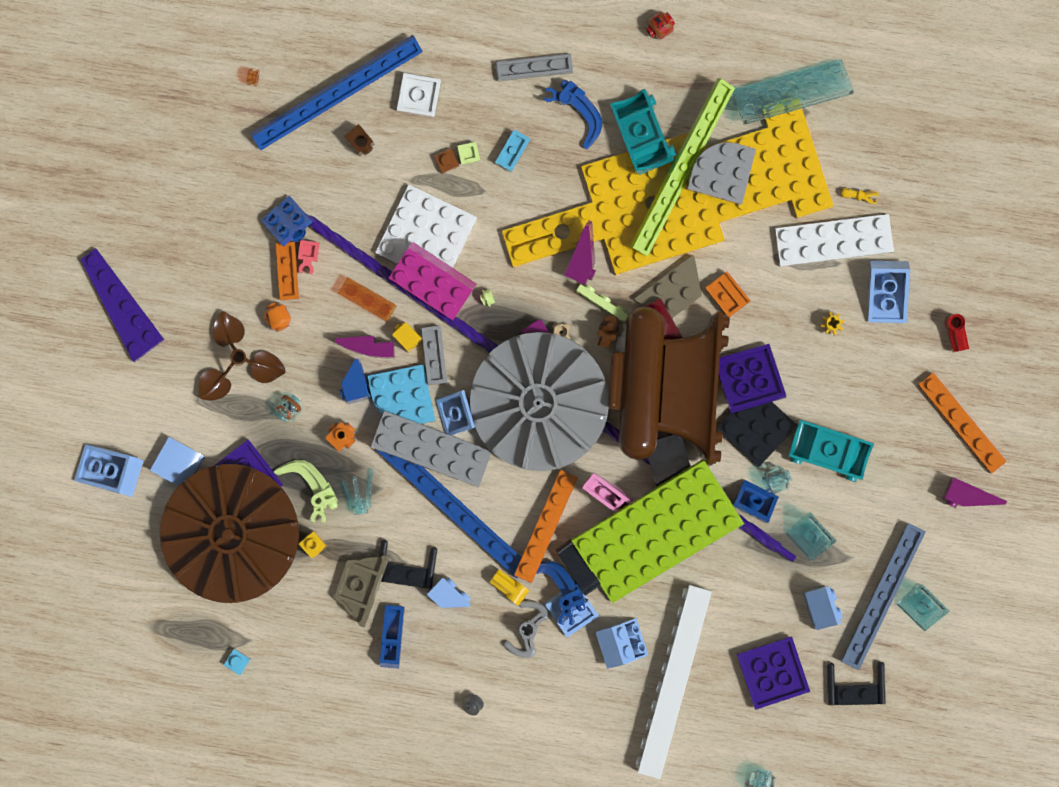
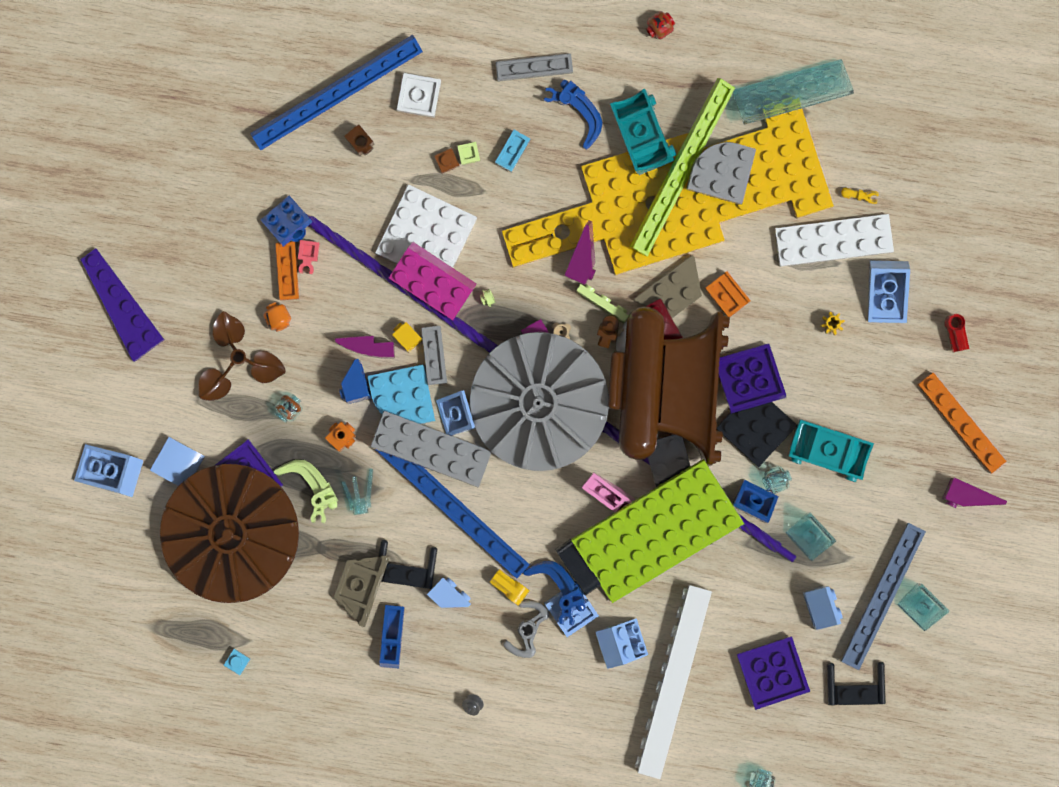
(253, 77): clear orange bush -> none
(313, 544): yellow brick -> none
(367, 299): clear orange plate -> none
(545, 526): orange plate -> none

